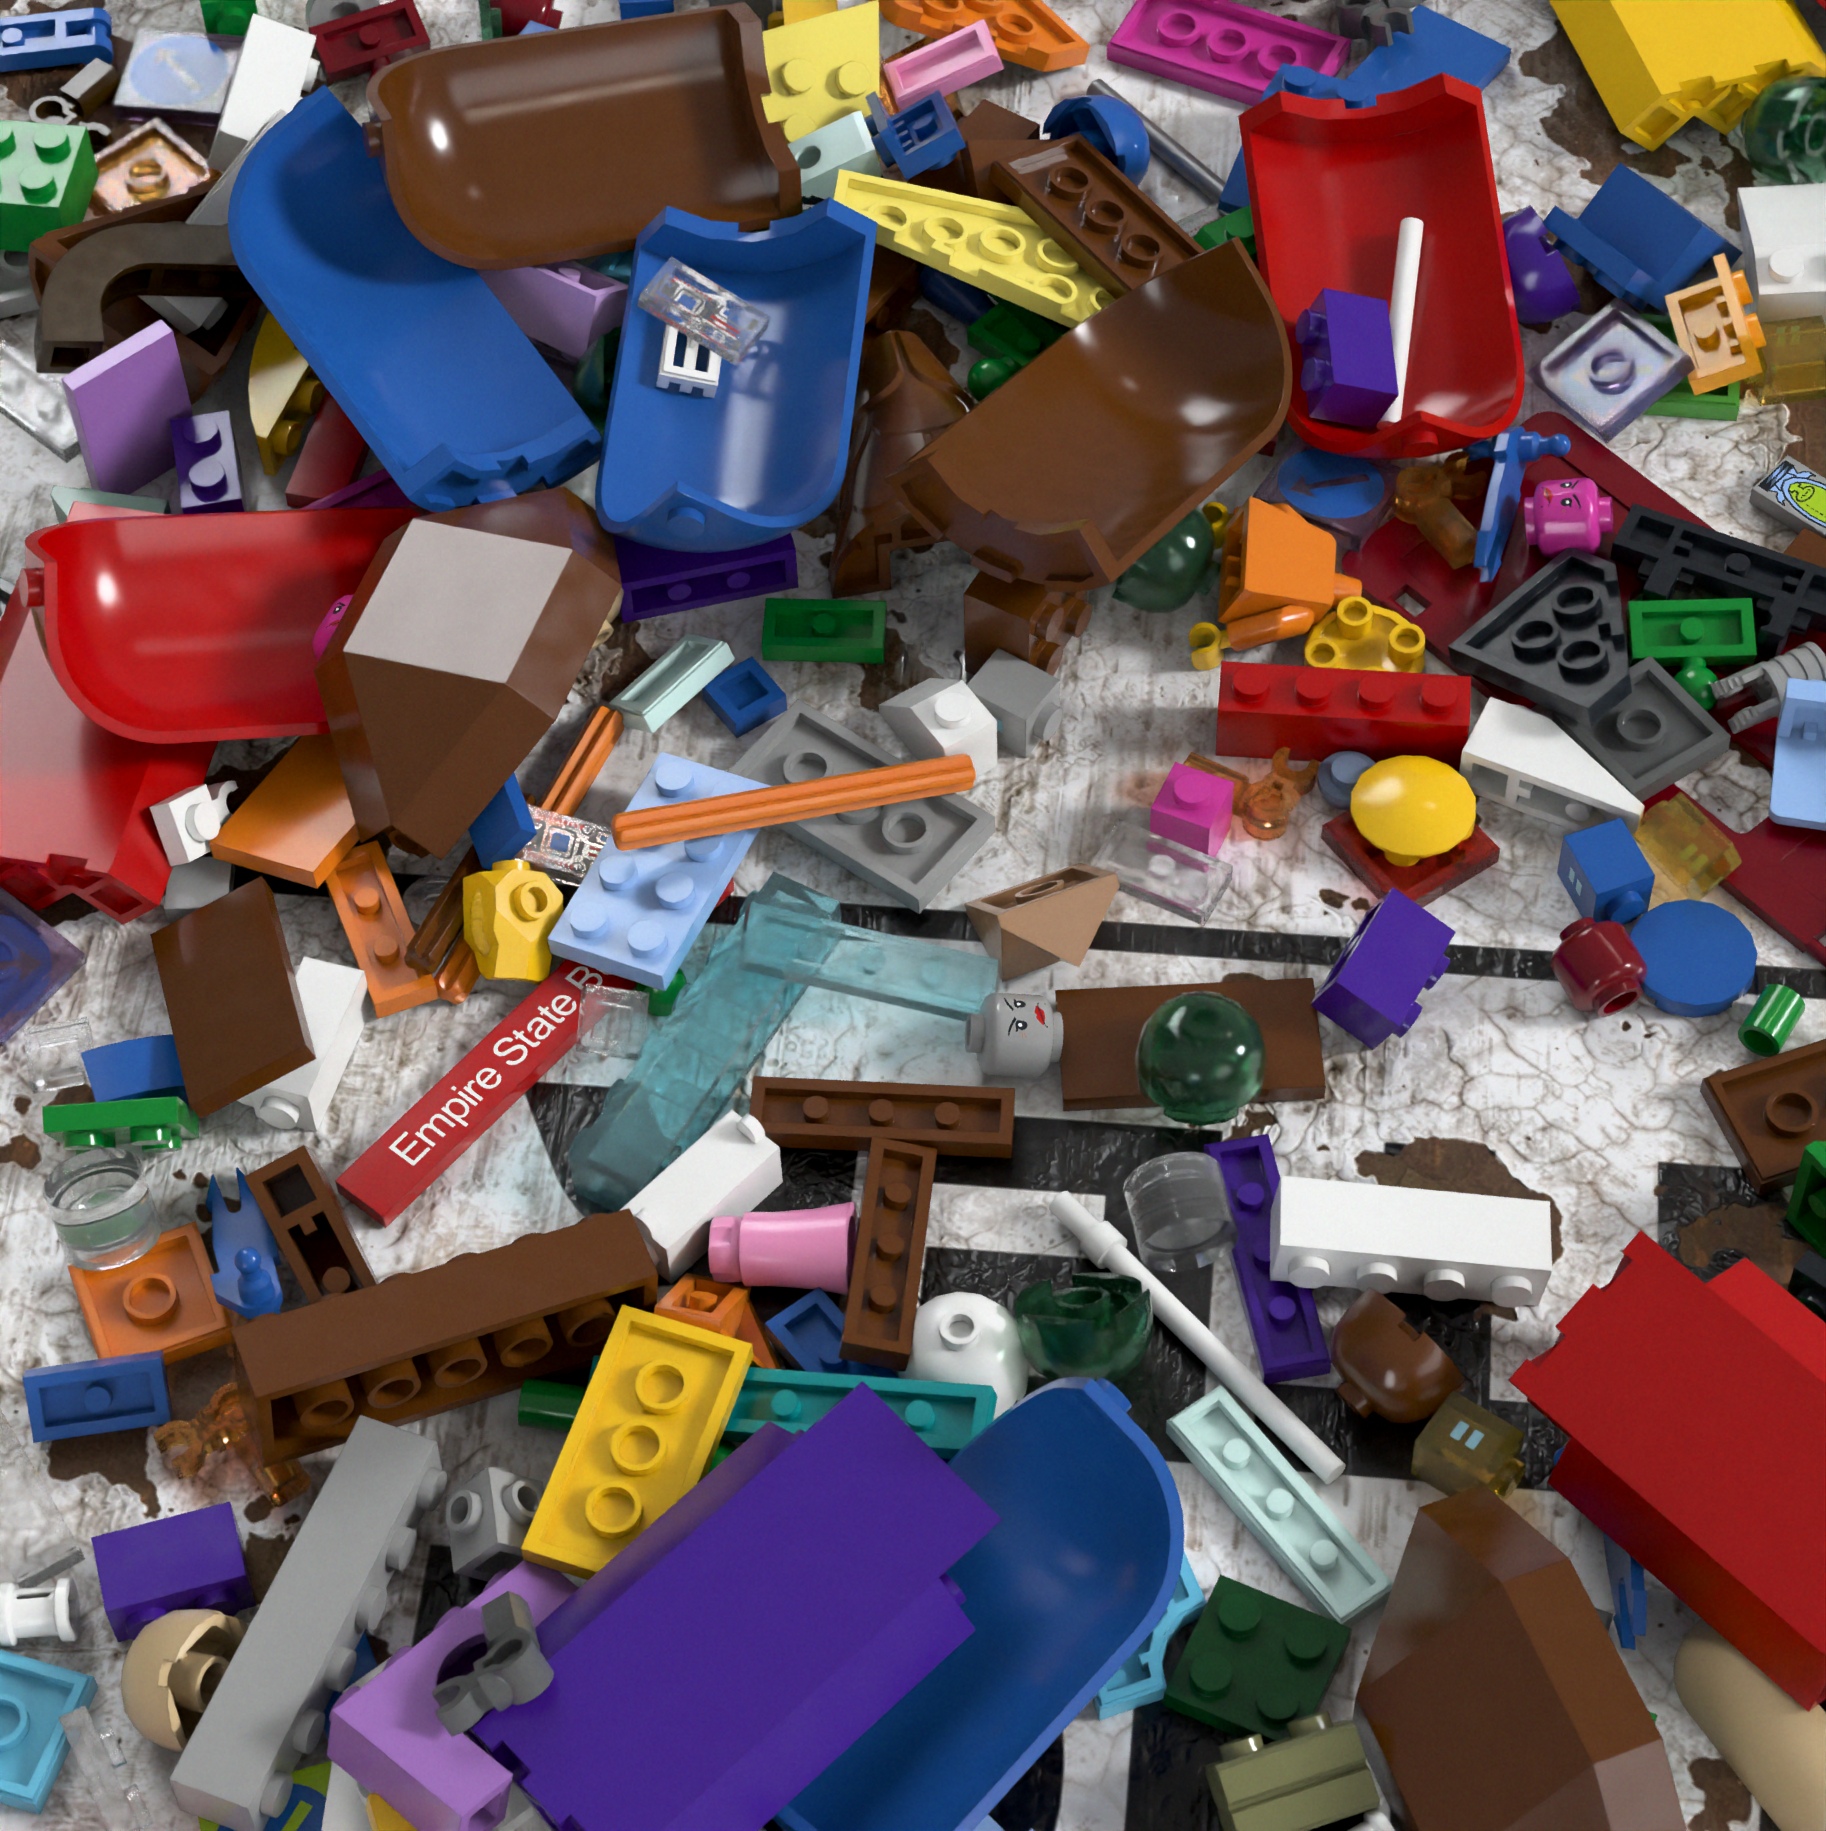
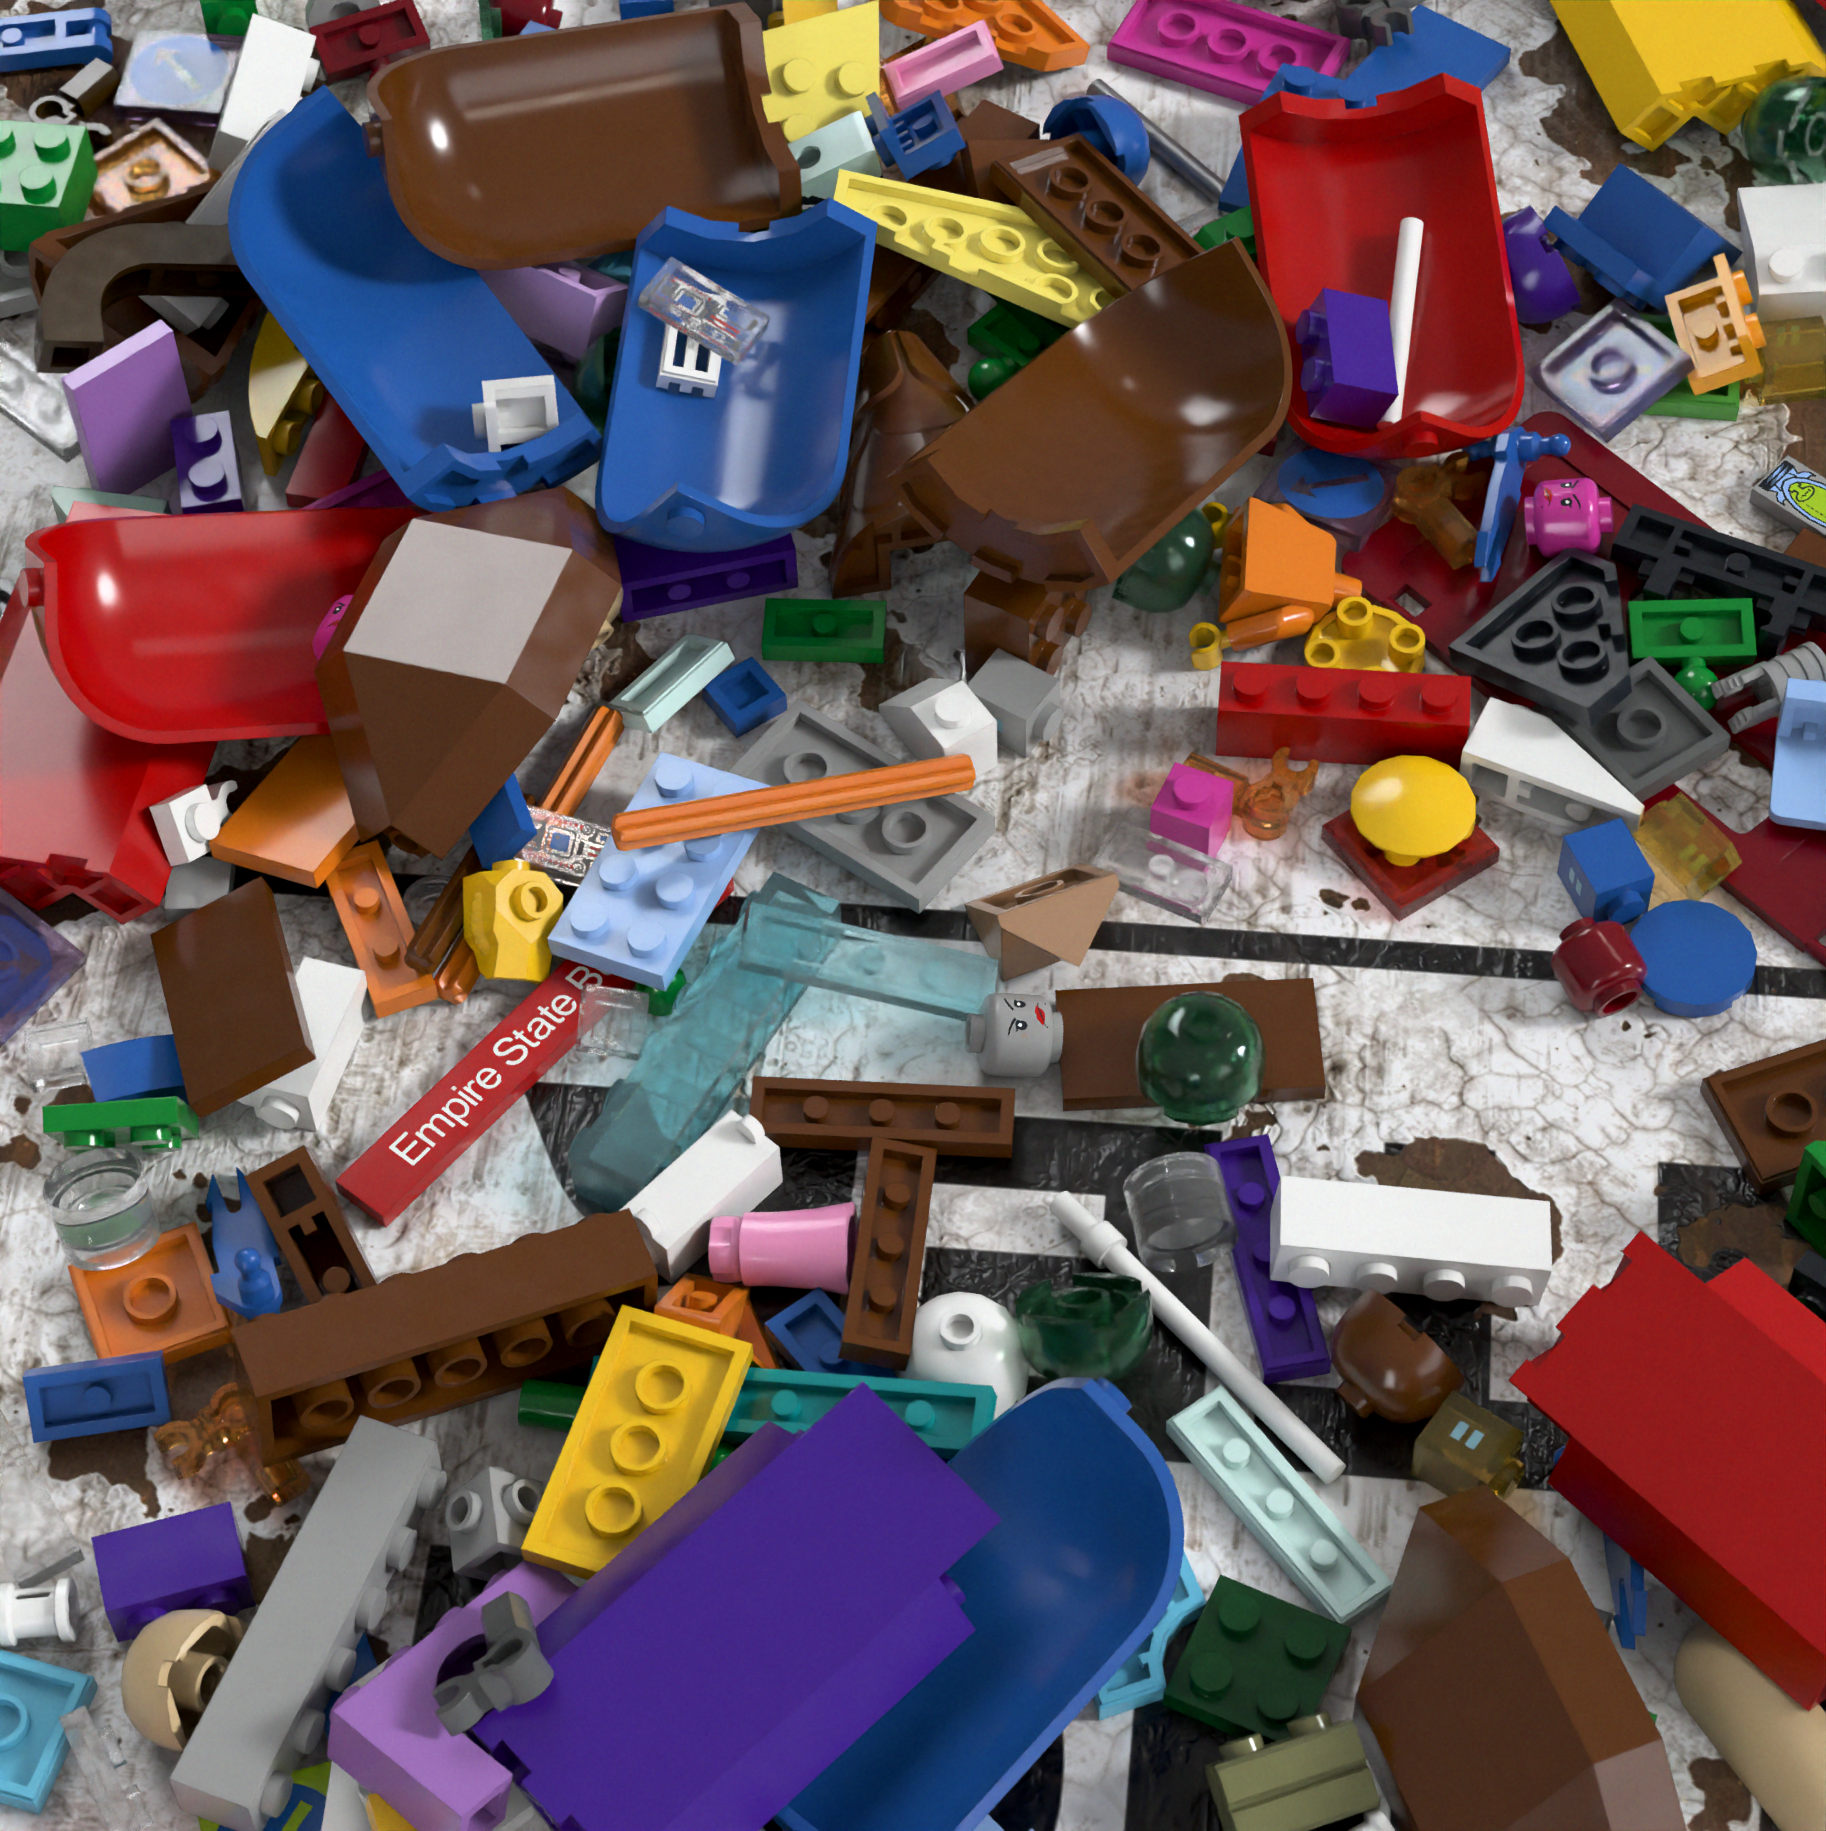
(515, 410): none -> white bracket
(954, 296): dark blue cone -> none
(1339, 776): sand blue plate -> none
(1384, 970): dark purple brick -> none
(1771, 1020): green hinge -> none

